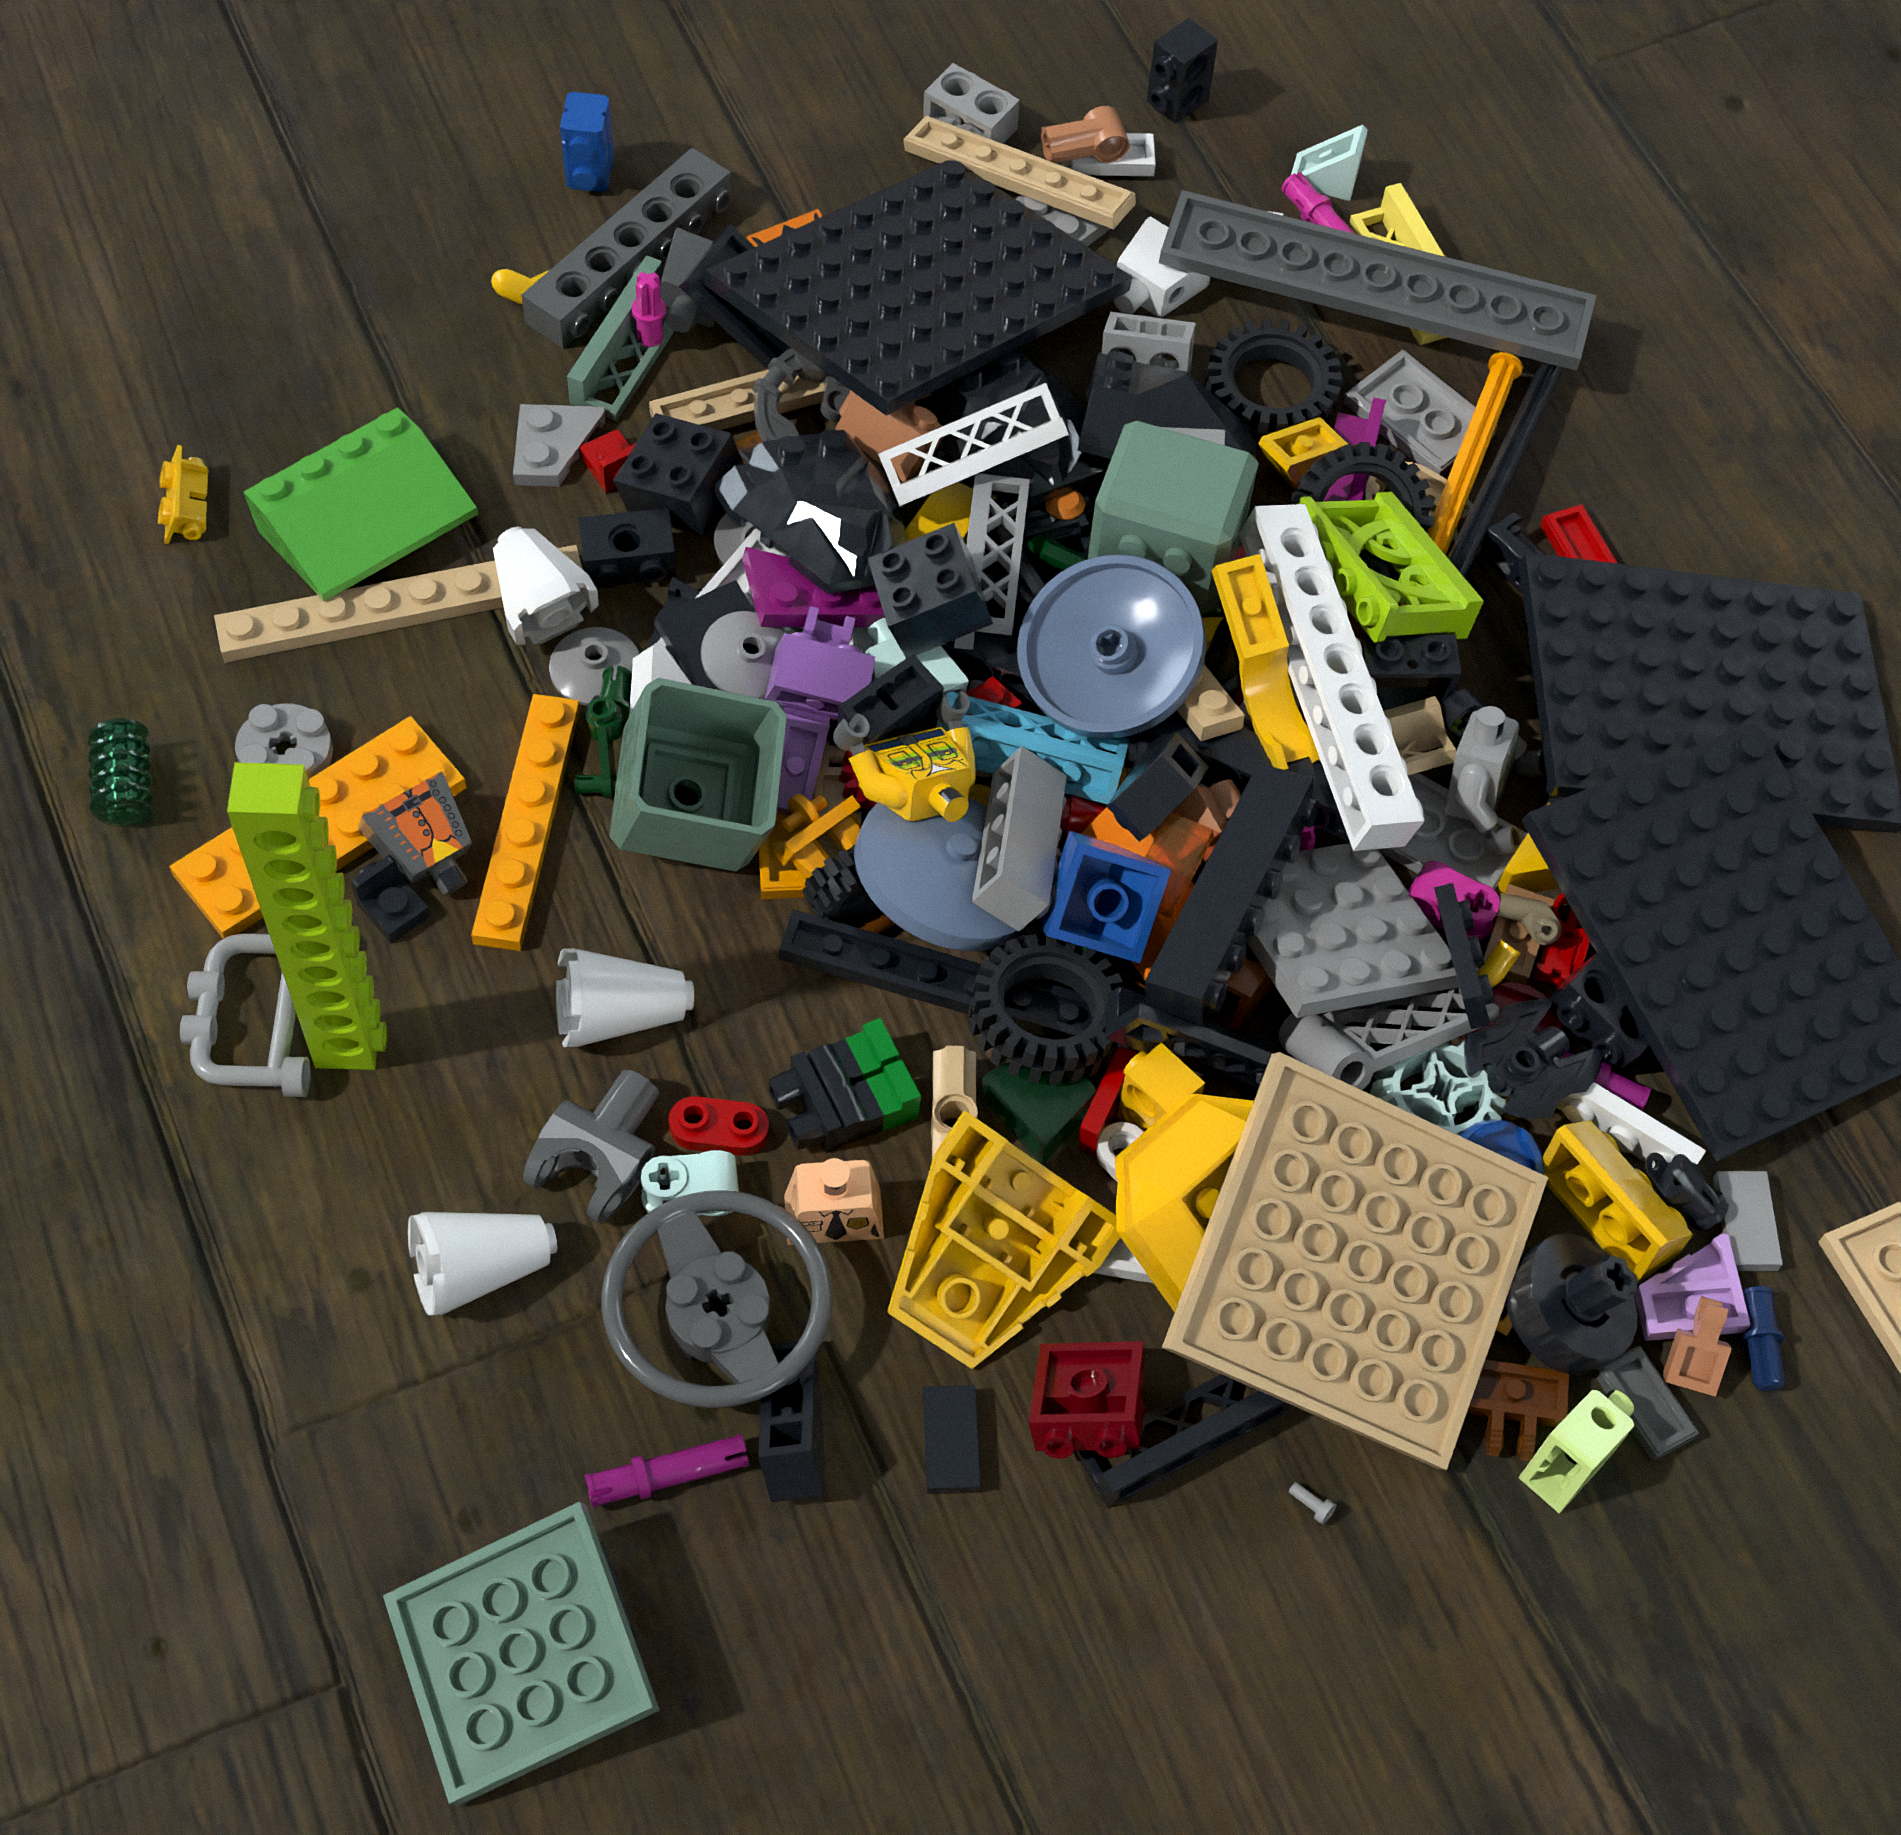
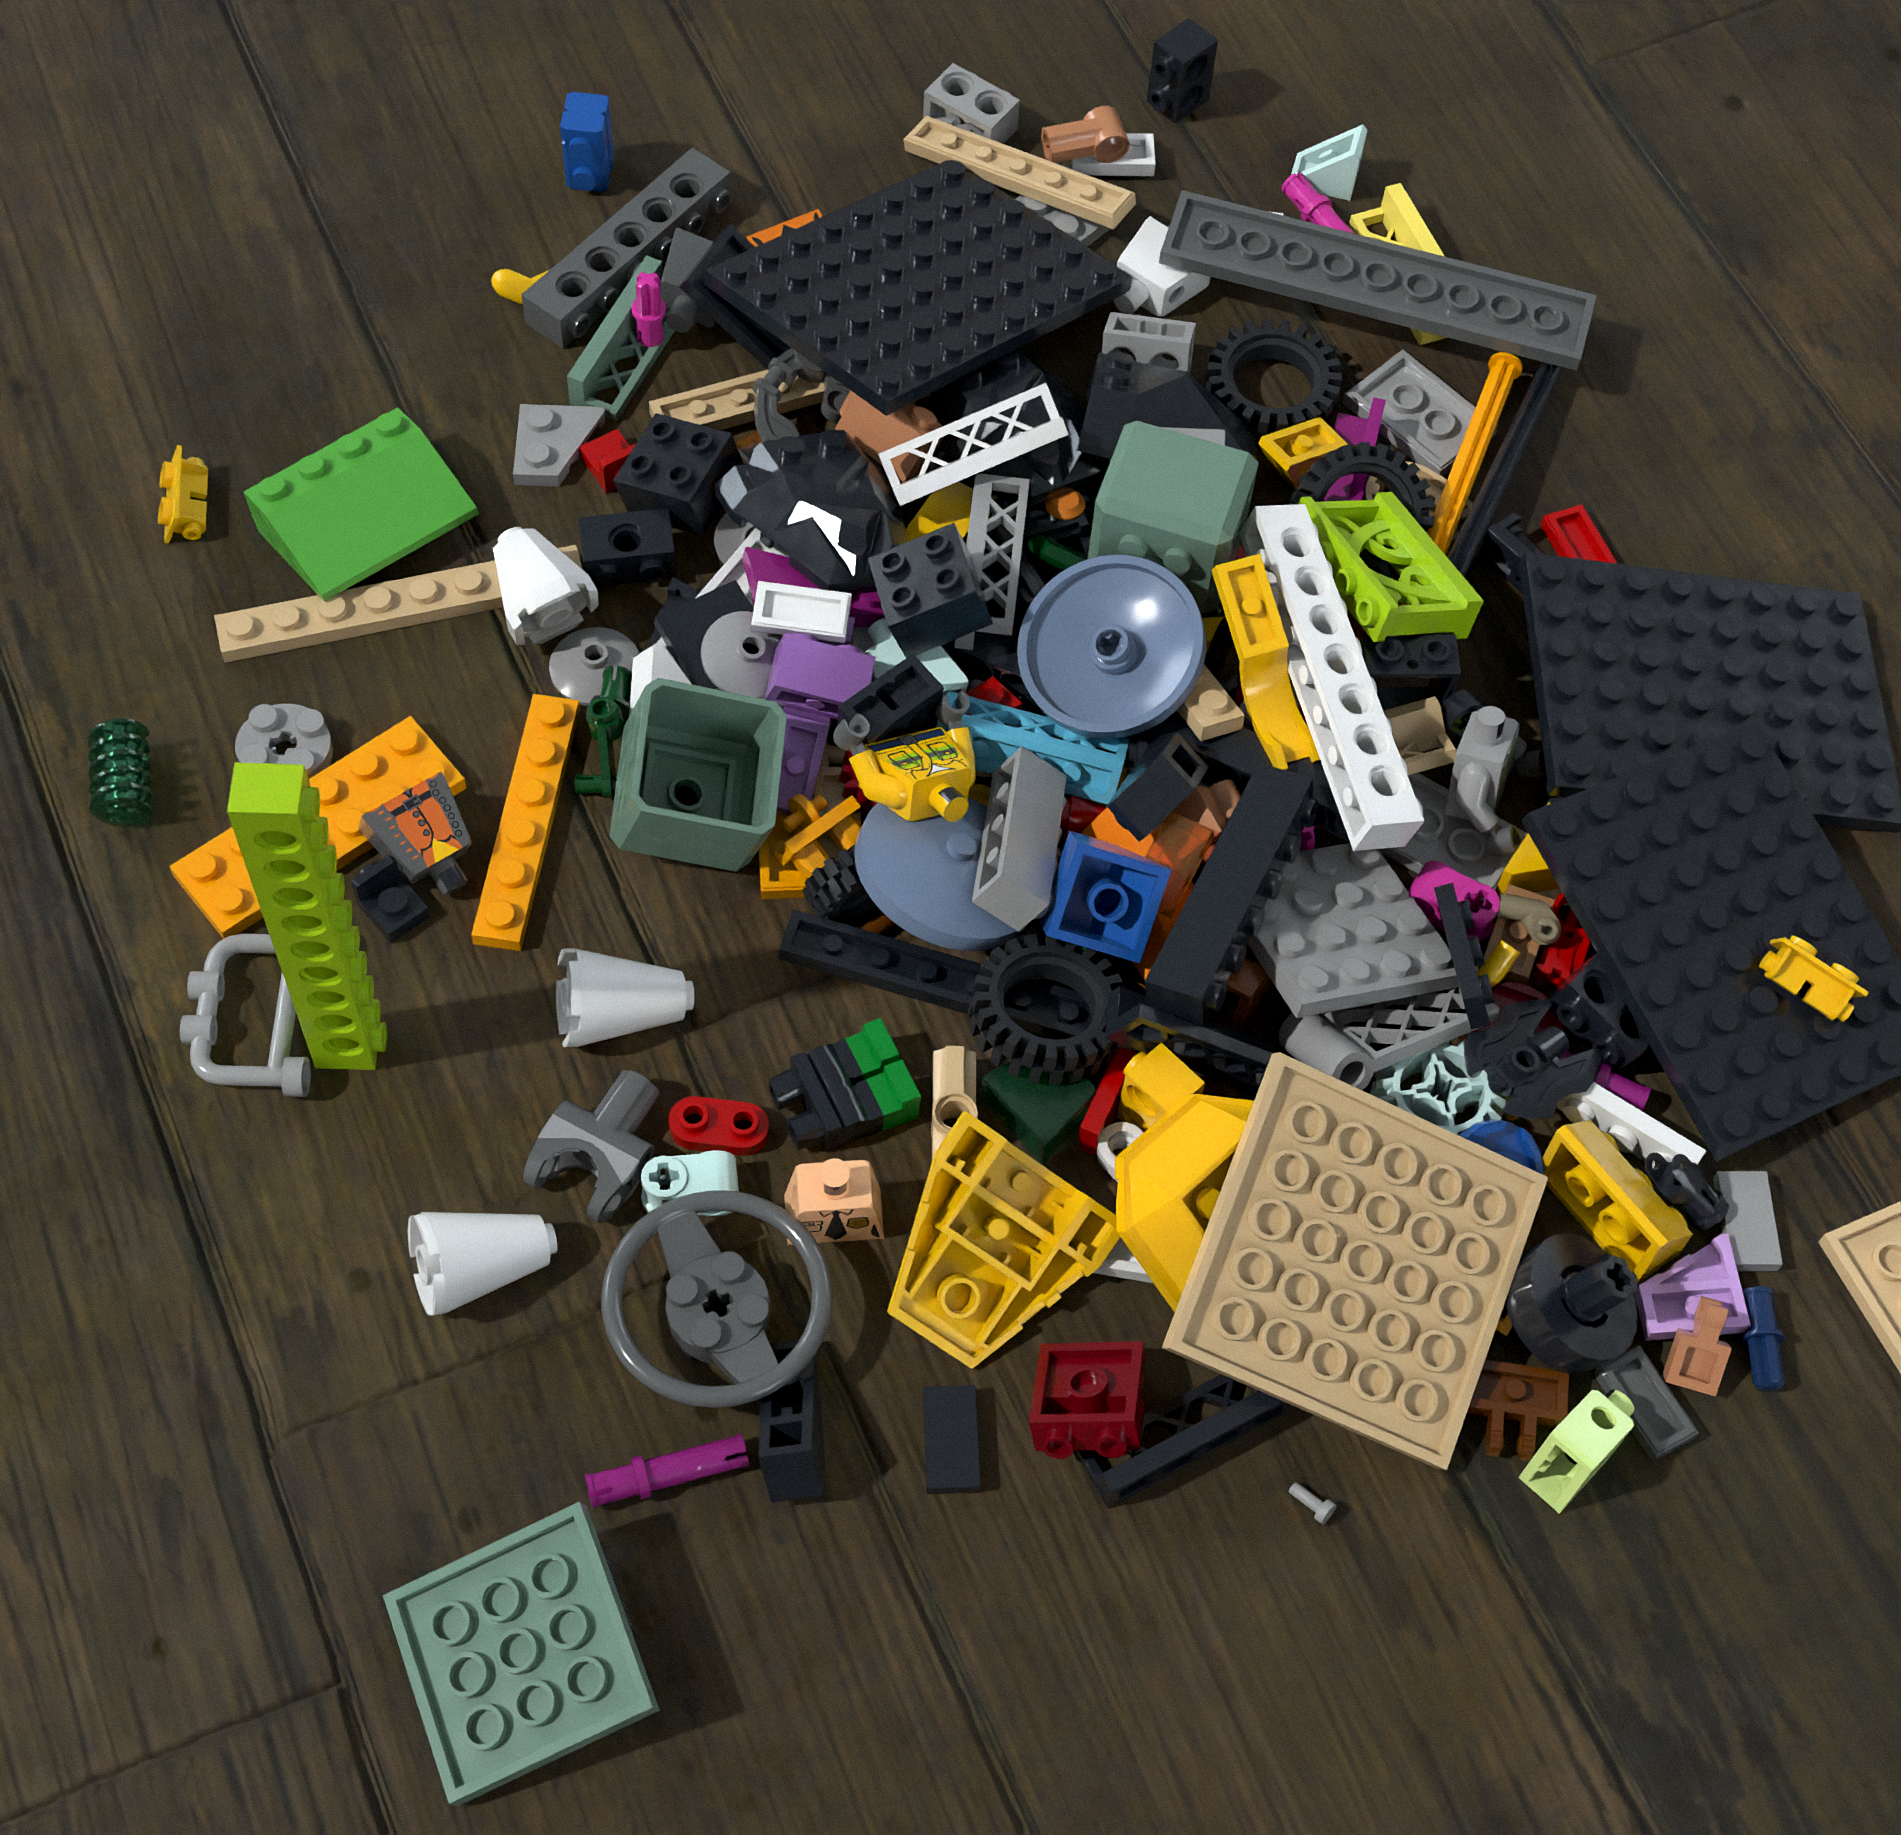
(801, 610): none -> white tile
(1830, 985): none -> yellow hinge

